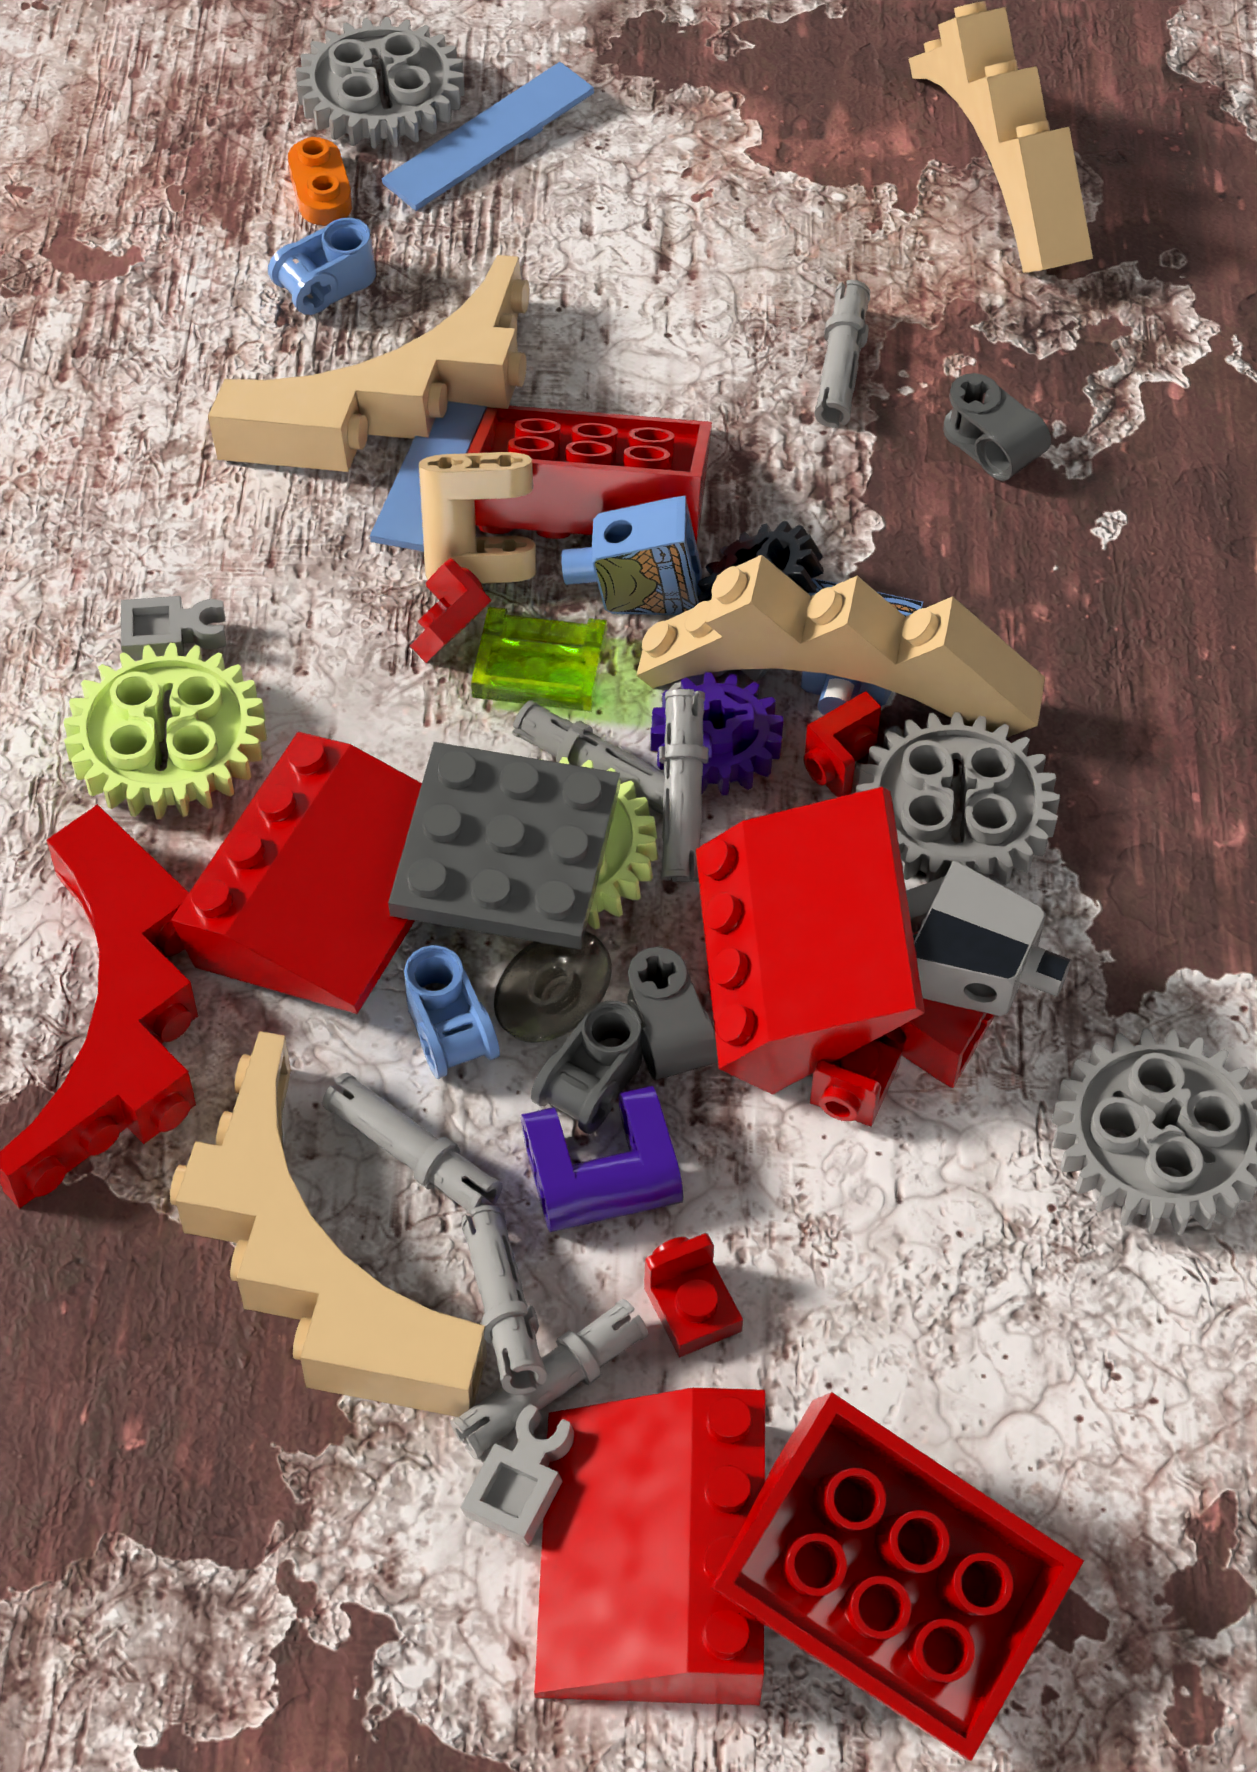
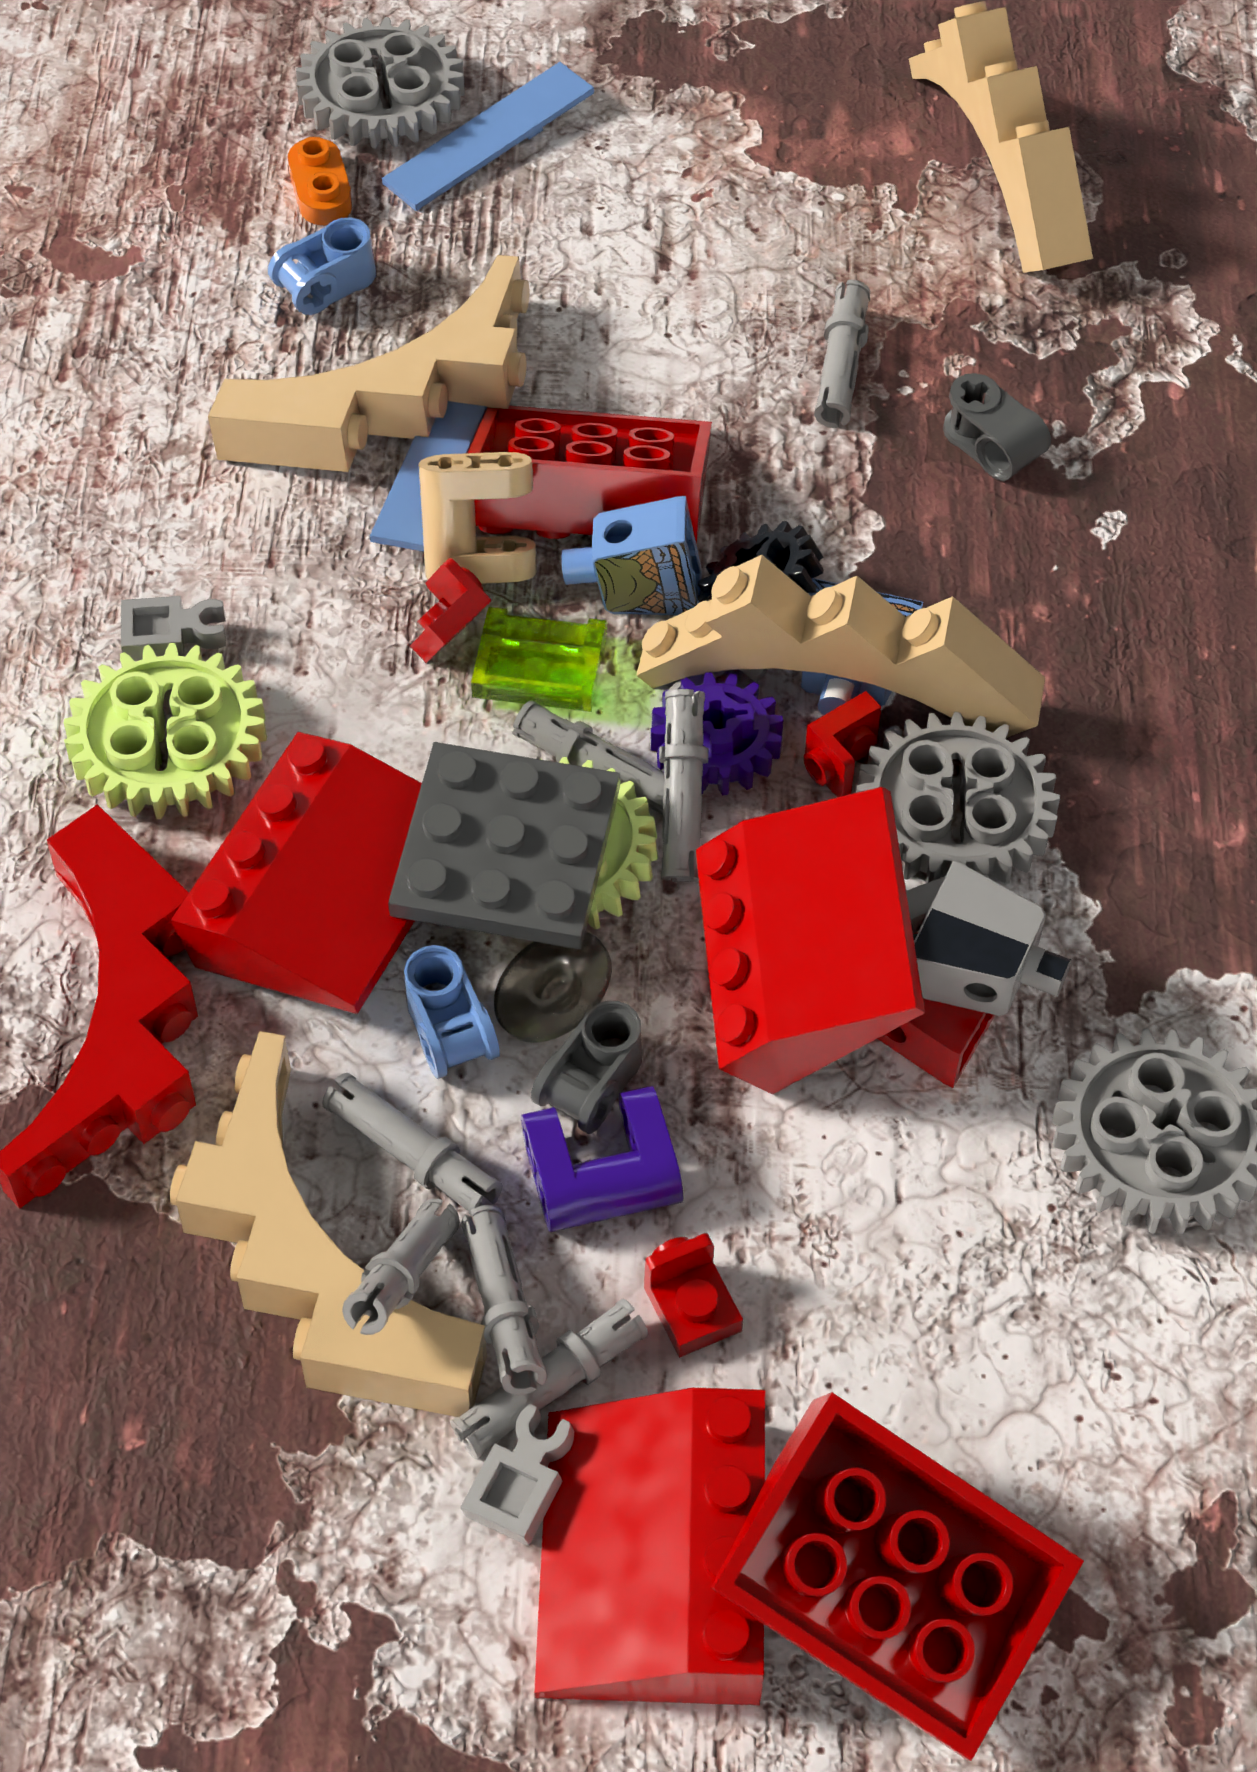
(394, 1275): none -> light grey pin
(673, 1023): dark grey piece -> none
(855, 1083): red bracket -> none

